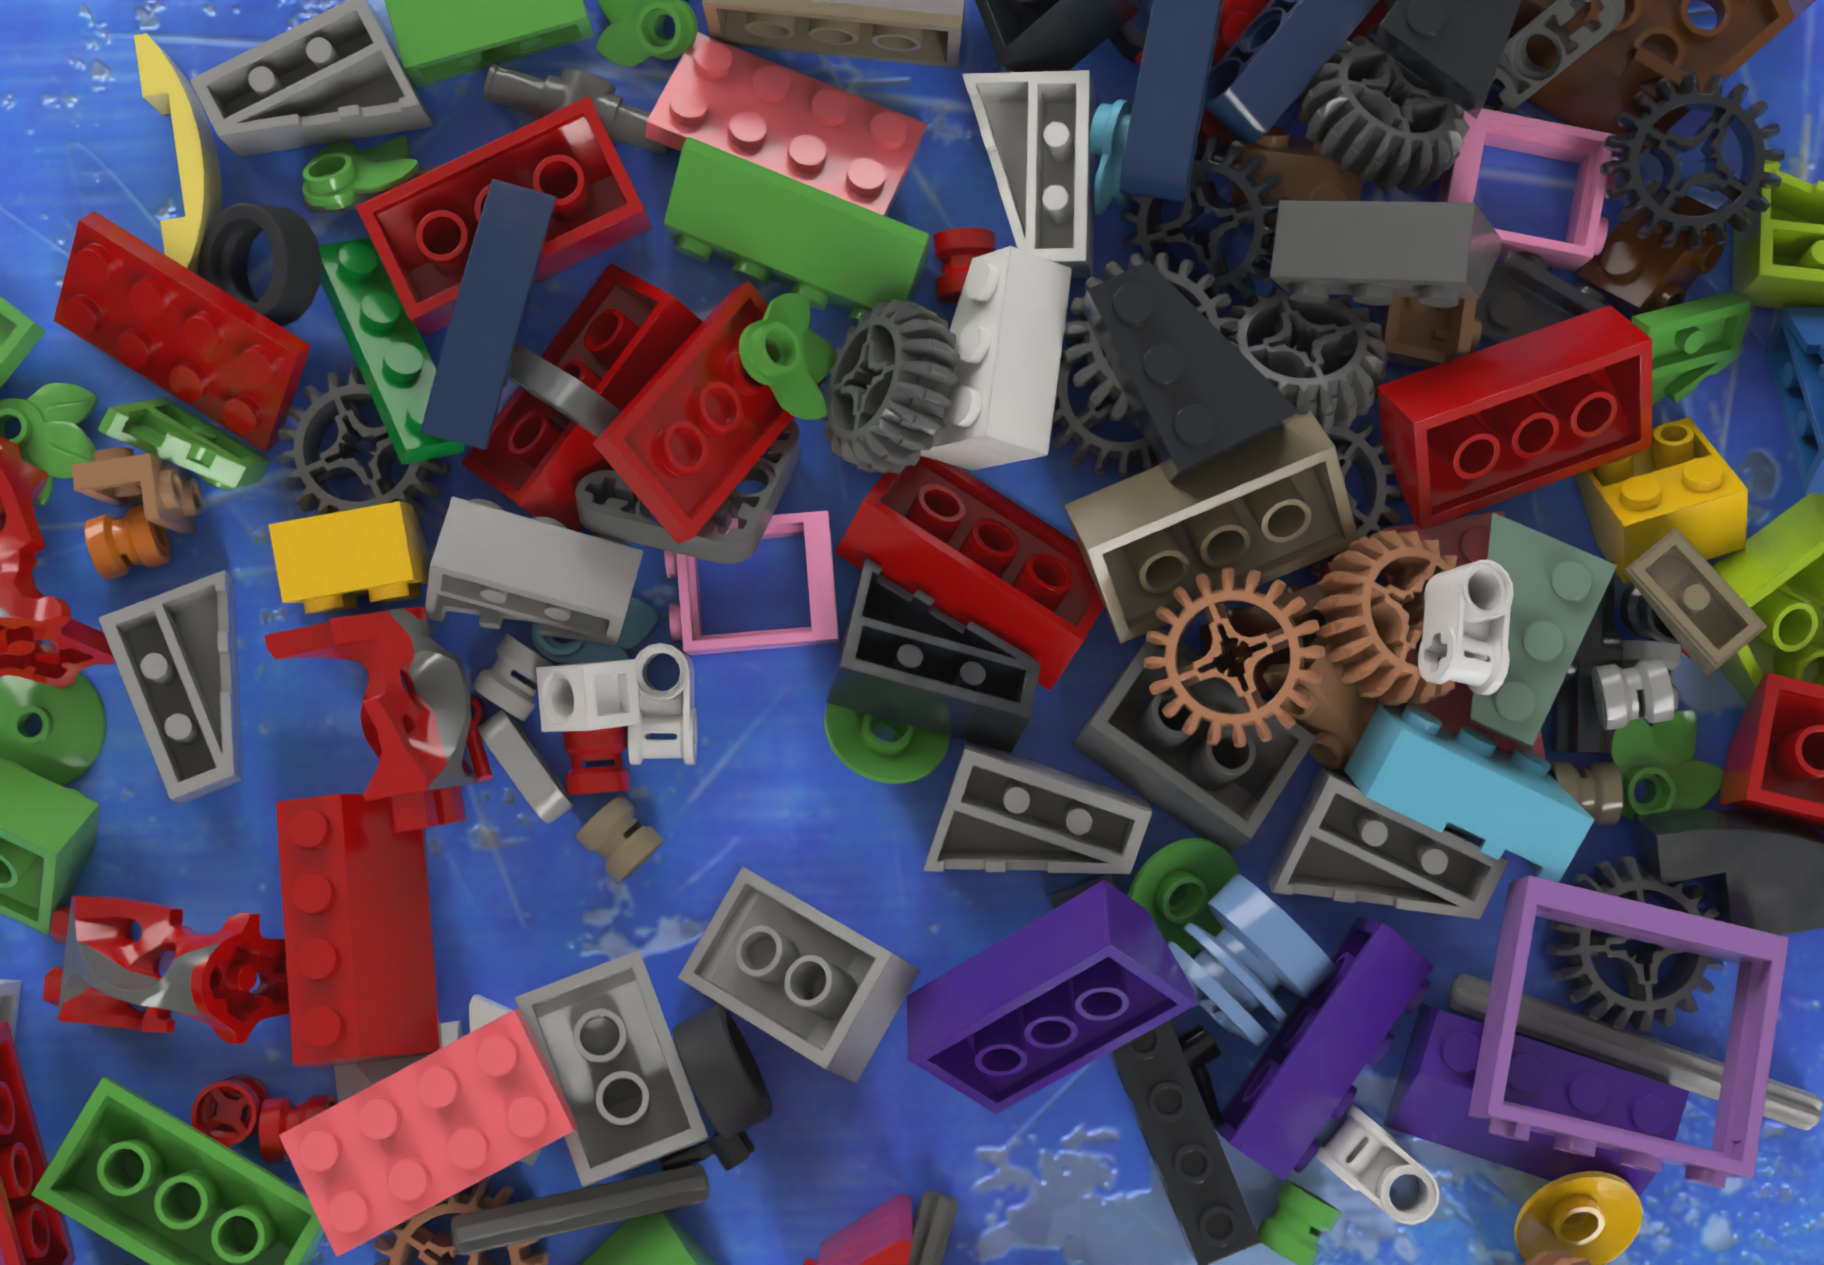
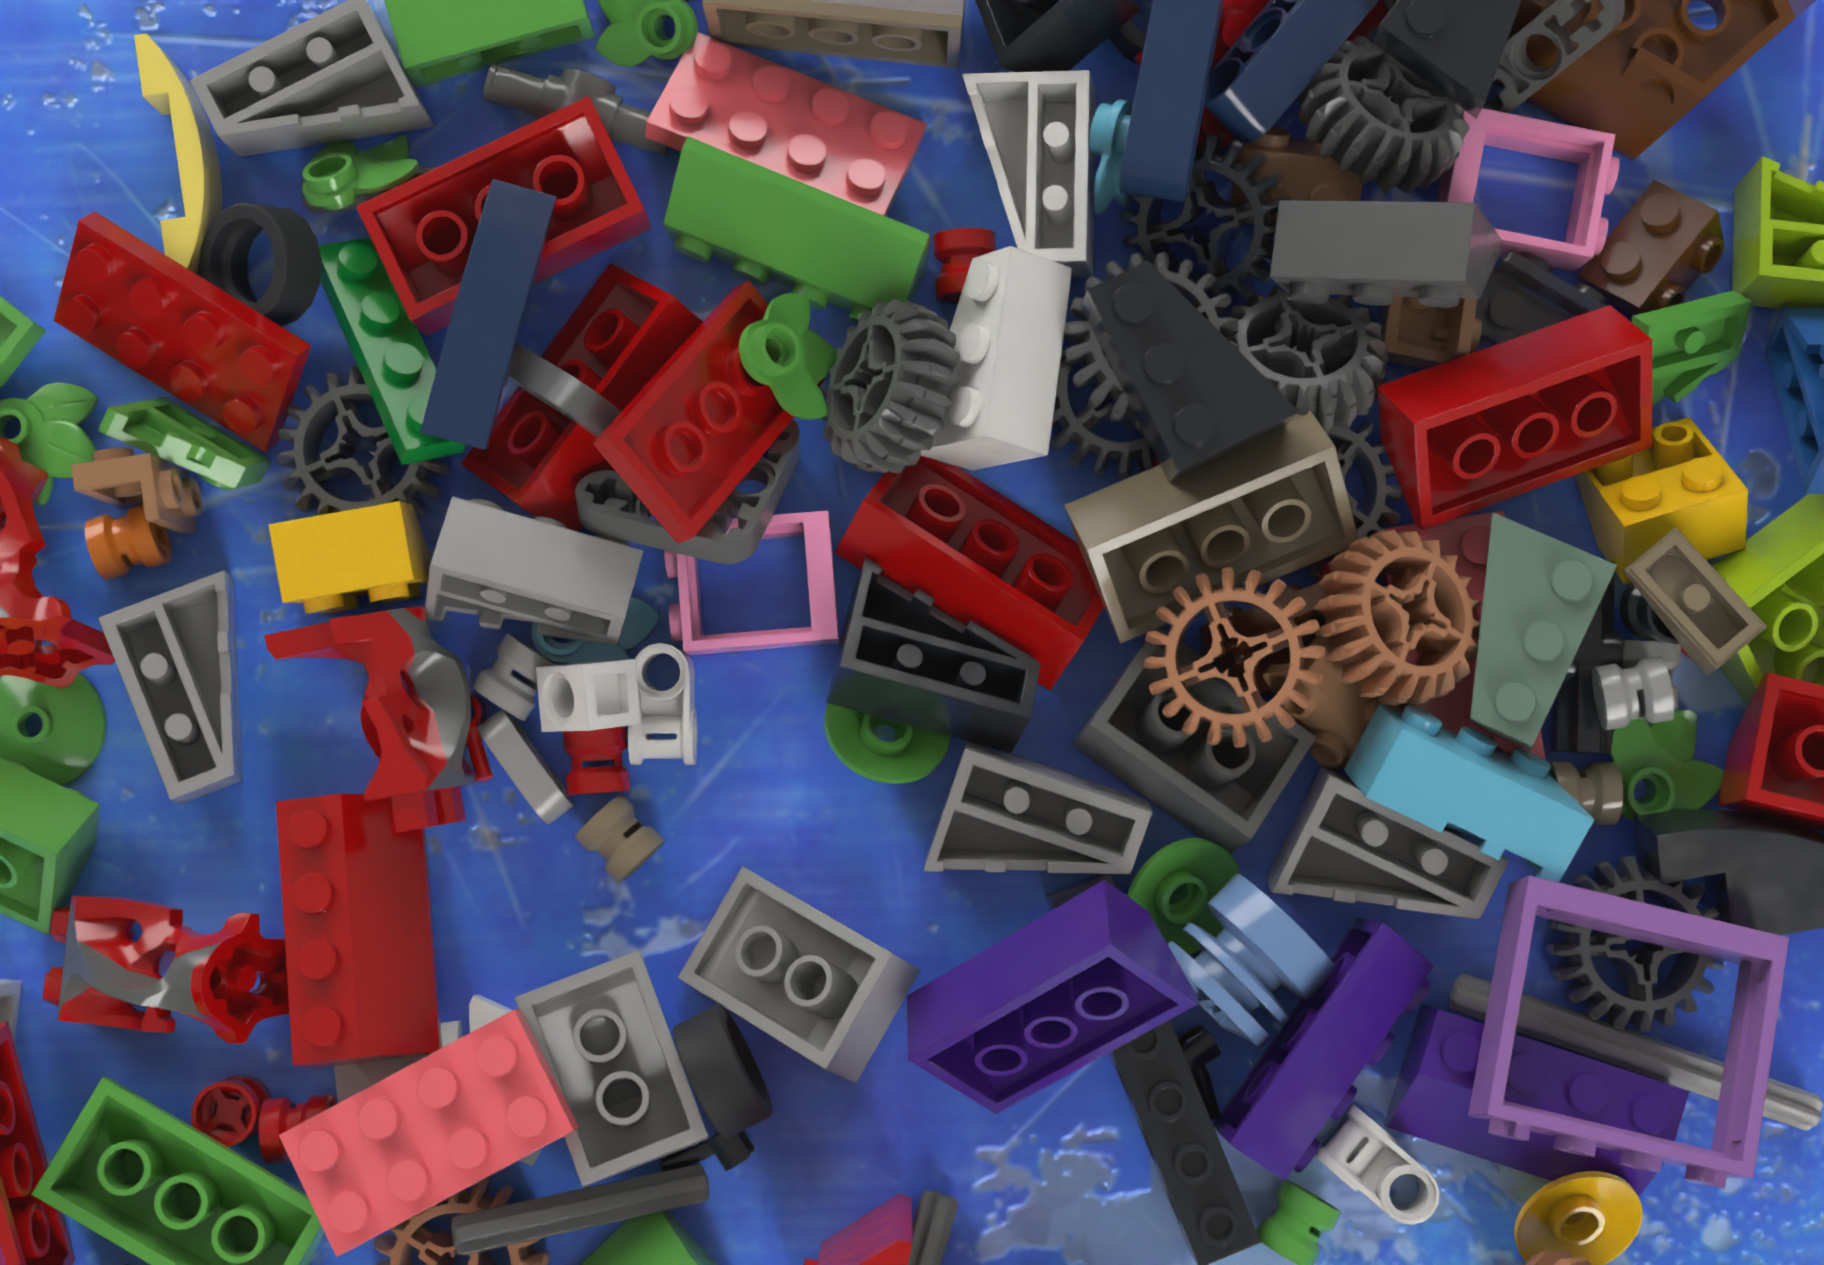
(1466, 624): white piece -> none
(1719, 176): black gear -> none

